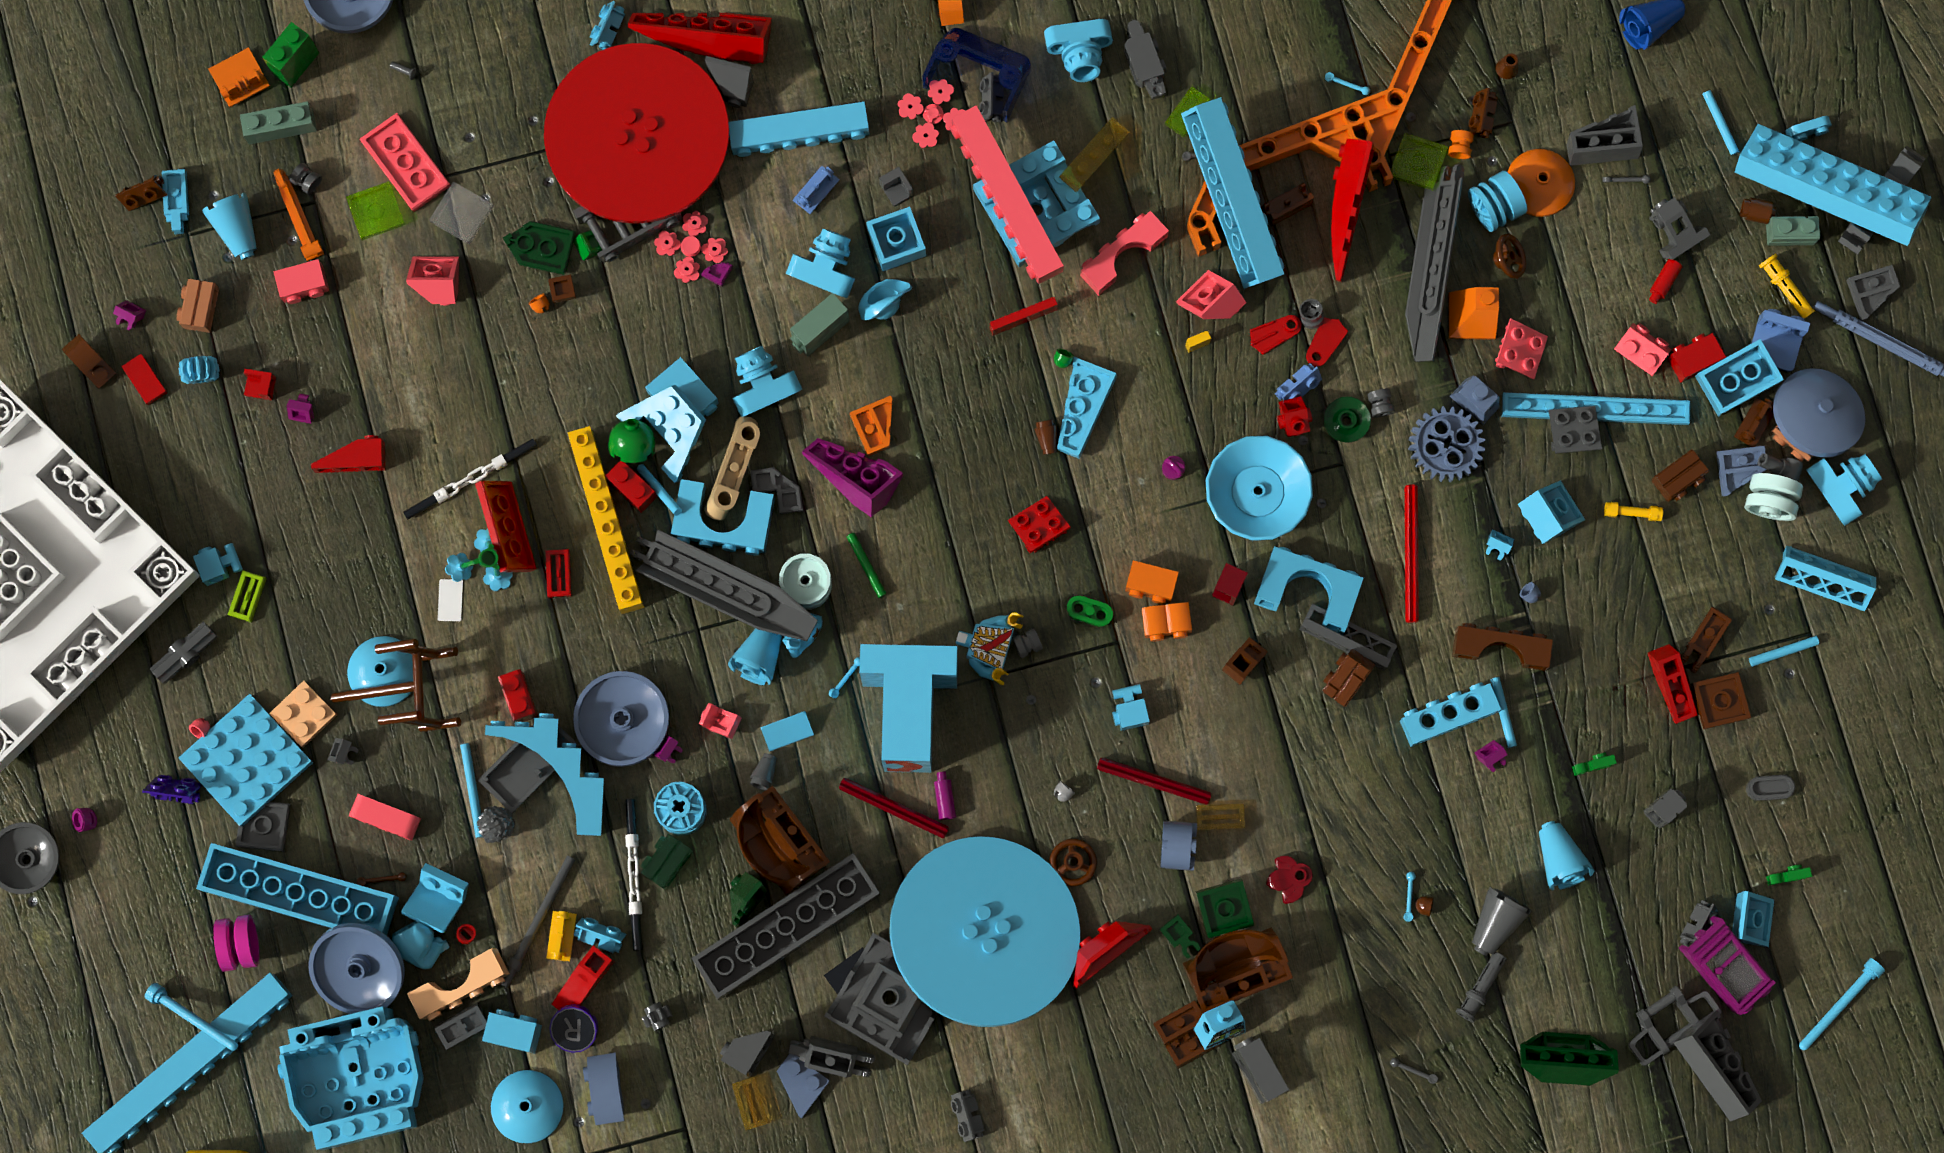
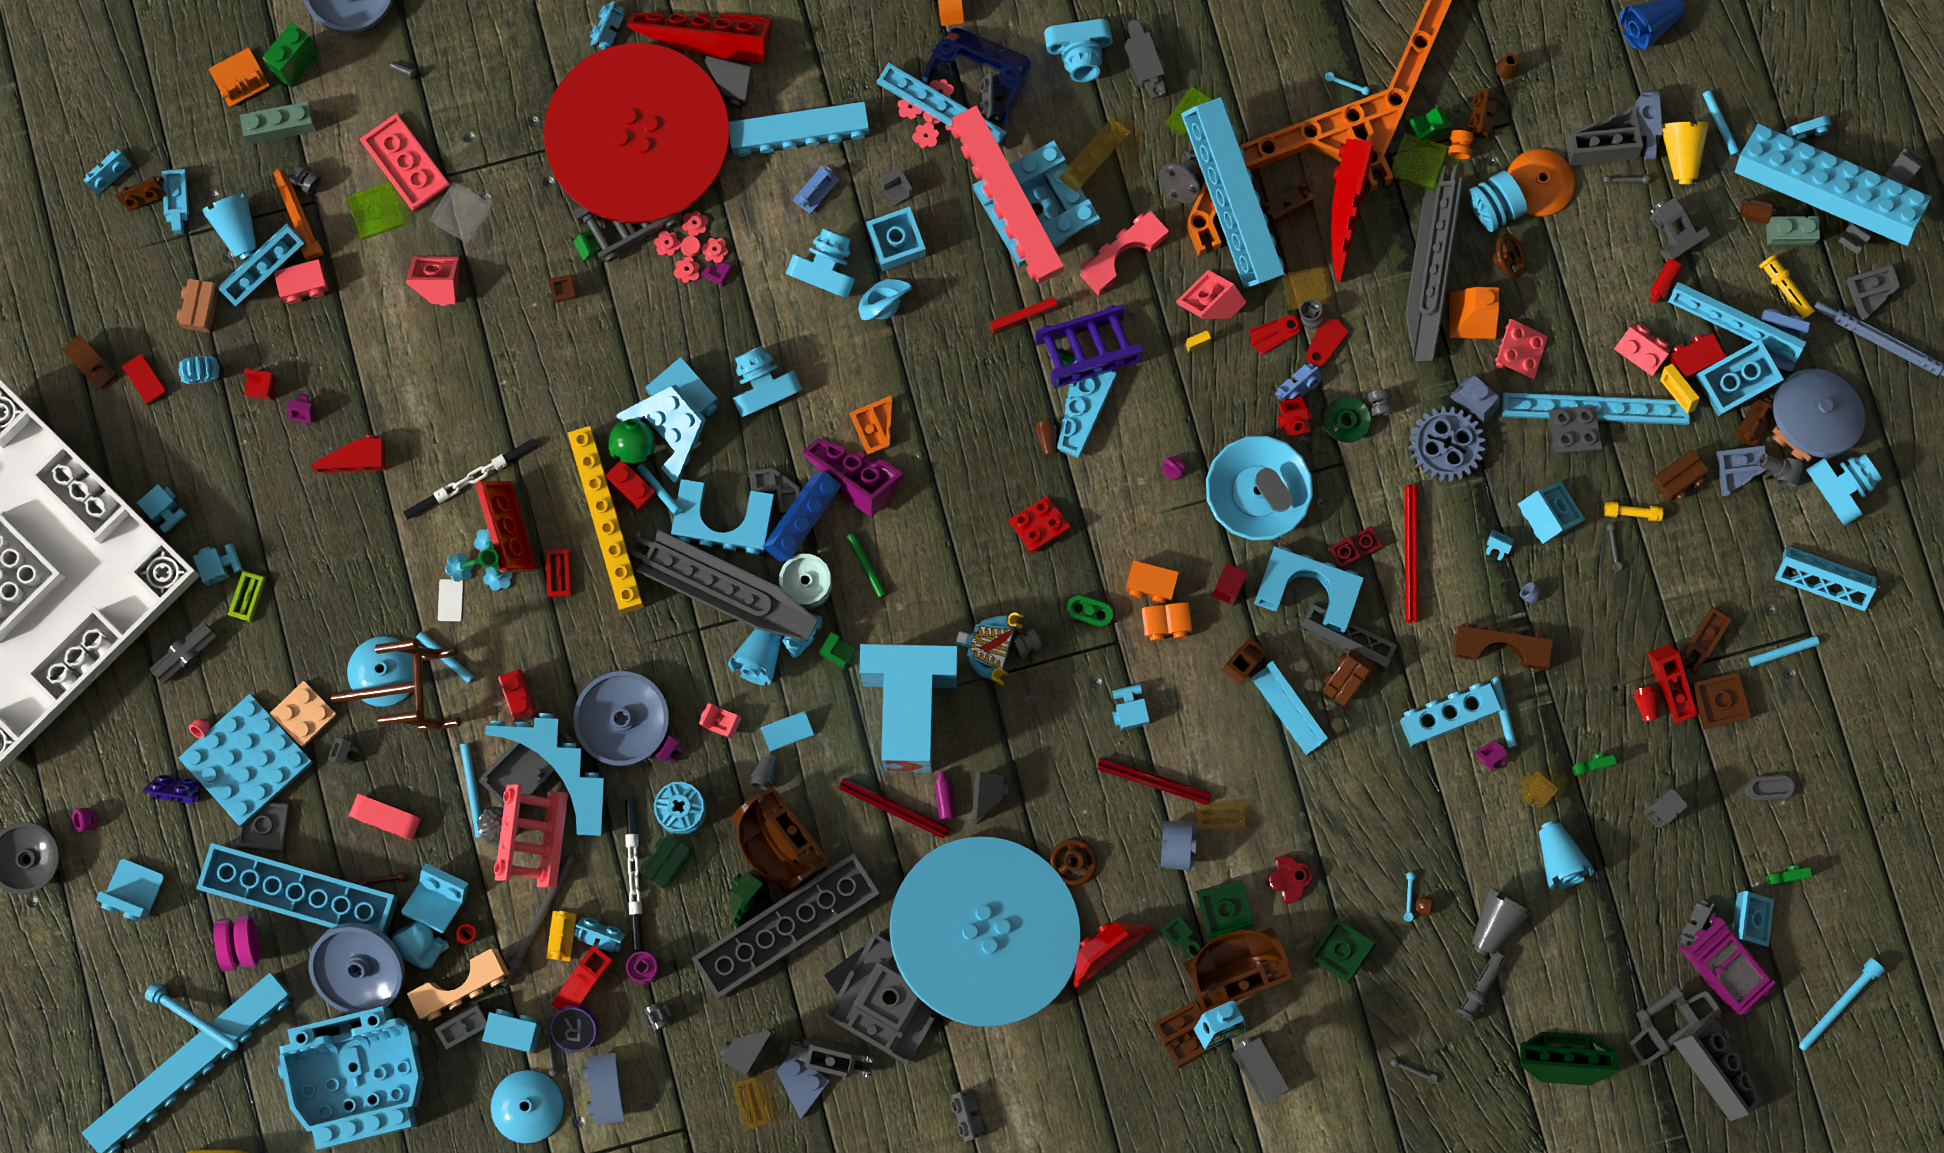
(114, 166): none -> medium azure hinge
(130, 313): magenta tile -> none
(132, 890): none -> medium azure bracket
(158, 506): none -> medium azure brick
(261, 264): none -> medium azure brick
(450, 661): none -> medium azure bar
(538, 303): orange hinge -> none
(541, 246): dark green tile -> none
(552, 836): none -> coral fence
(553, 1072): none -> dark grey hinge
(642, 967): none -> magenta wheel
(733, 468): tan plate -> none
(801, 516): none -> blue brick
(819, 325): sand green brick -> none
(834, 692): medium azure hinge -> none
(837, 651): none -> green panel
(927, 98): none -> medium azure tile
(987, 794): none -> dark grey slope
(1063, 792): light grey hinge -> none
(1086, 367): none -> dark purple fence
(1181, 181): none -> flat silver piece
(1273, 490): none -> dark grey tile
(1289, 708): none -> medium azure fence
(1304, 285): none -> clear yellow piece
(1342, 951): none -> dark green hinge
(1356, 547): none -> dark red slope
(1431, 124): none -> green panel
(1536, 789): none -> clear yellow brick
(1616, 566): none -> dark grey hinge
(1647, 702): none -> red cone
(1650, 122): none -> sand blue piece
(1679, 388): none -> yellow tile
(1685, 148): none -> yellow cone
(1736, 321): none -> medium azure plate
(1773, 497): light aqua wheel -> none

